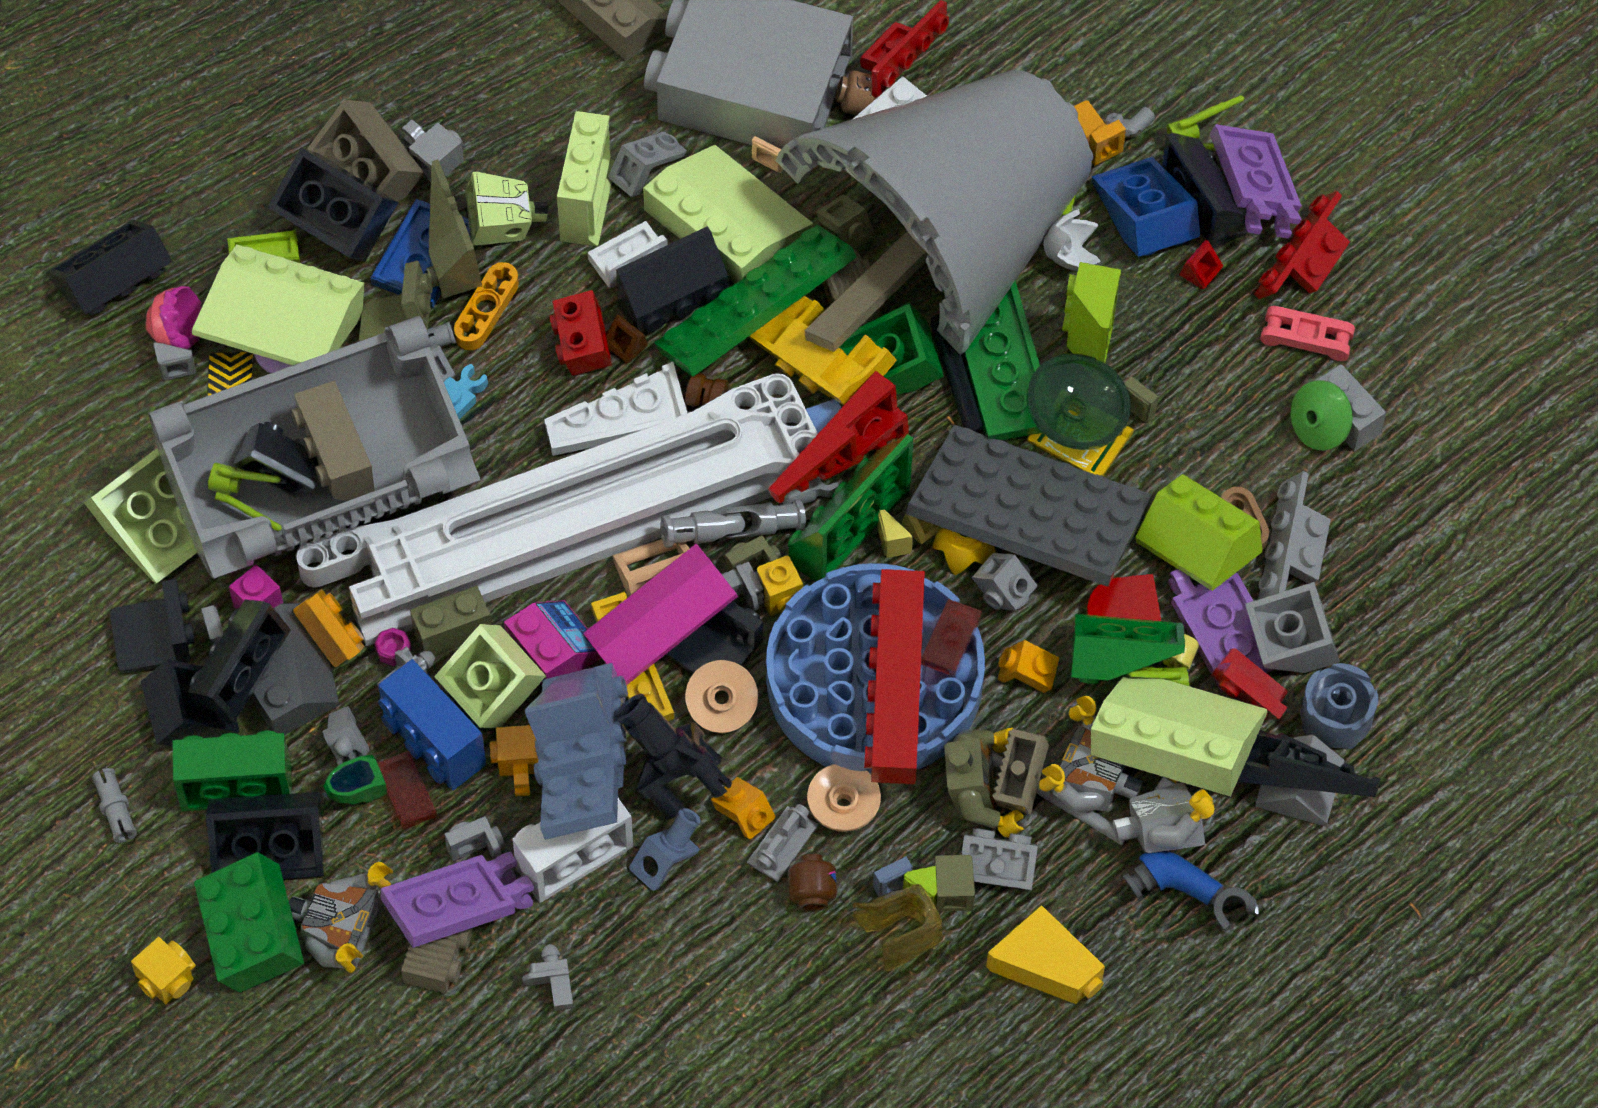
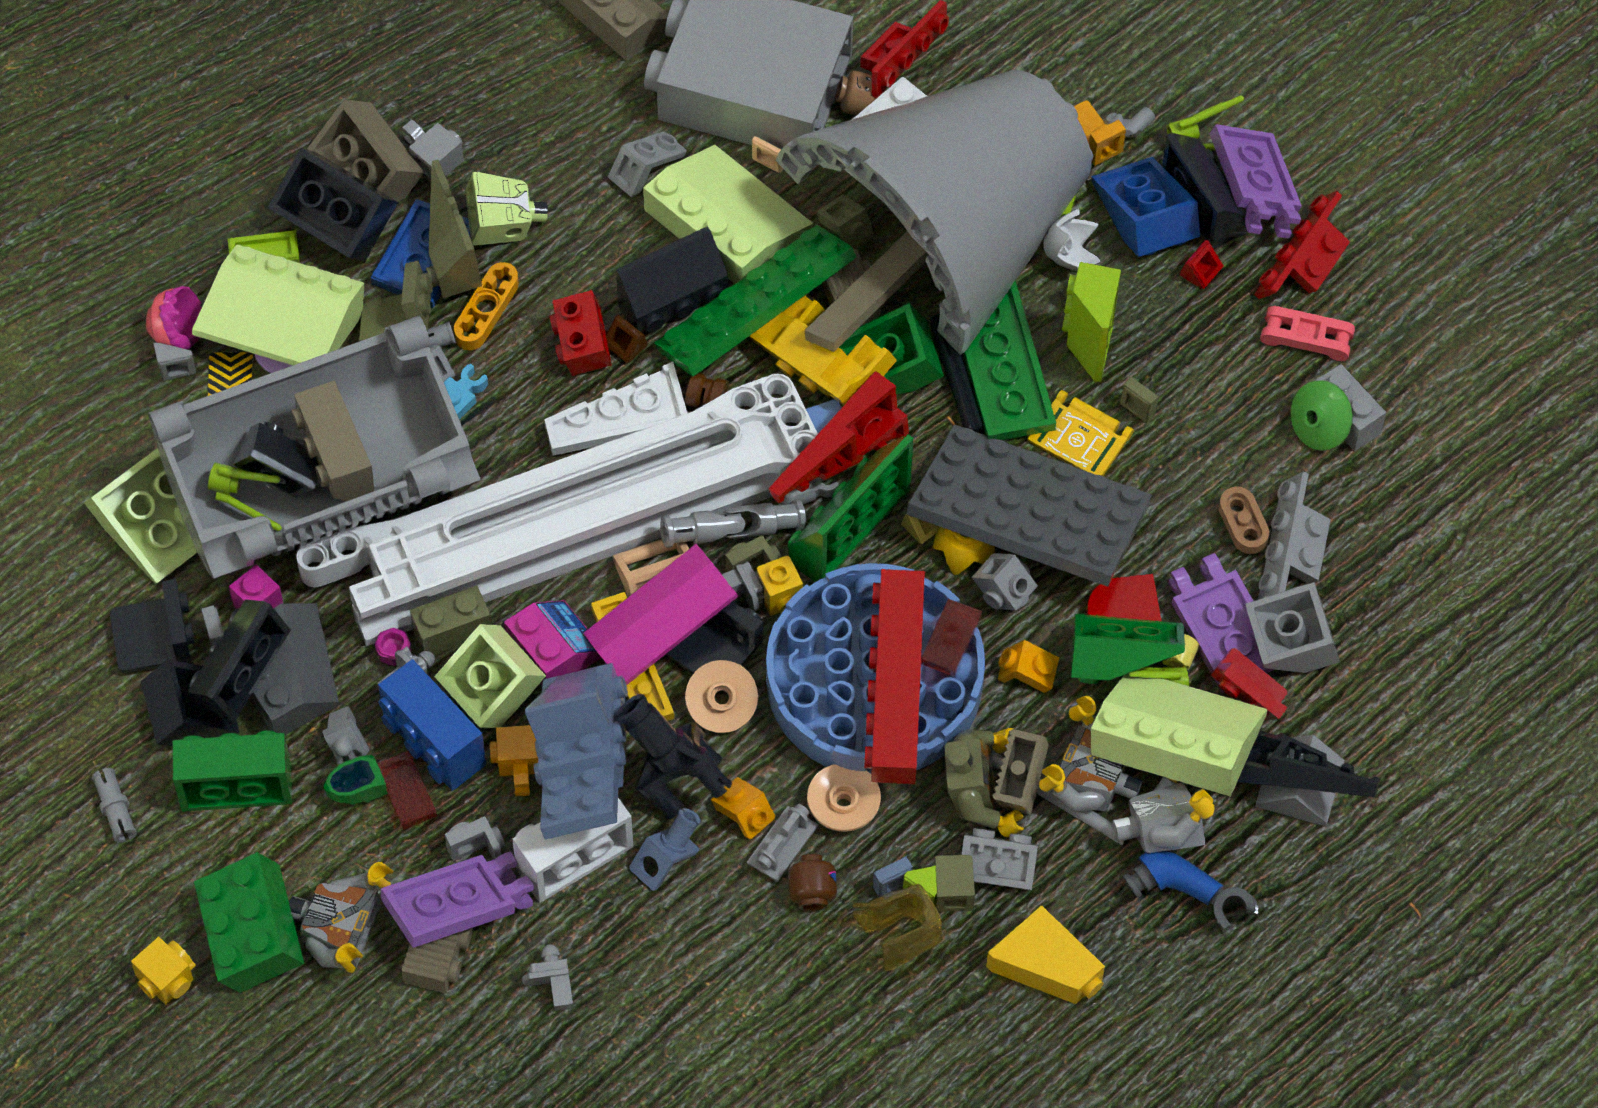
(110, 267): black slope -> none
(277, 826): black slope -> none
(328, 628): light orange bracket -> none
(585, 180): yellowish green window -> none
(623, 250): white bracket -> none
(893, 536): light yellow slope -> none
(1084, 387): clear green dish -> none
(1199, 532): lime slope -> none
(1339, 705): sand blue brick -> none

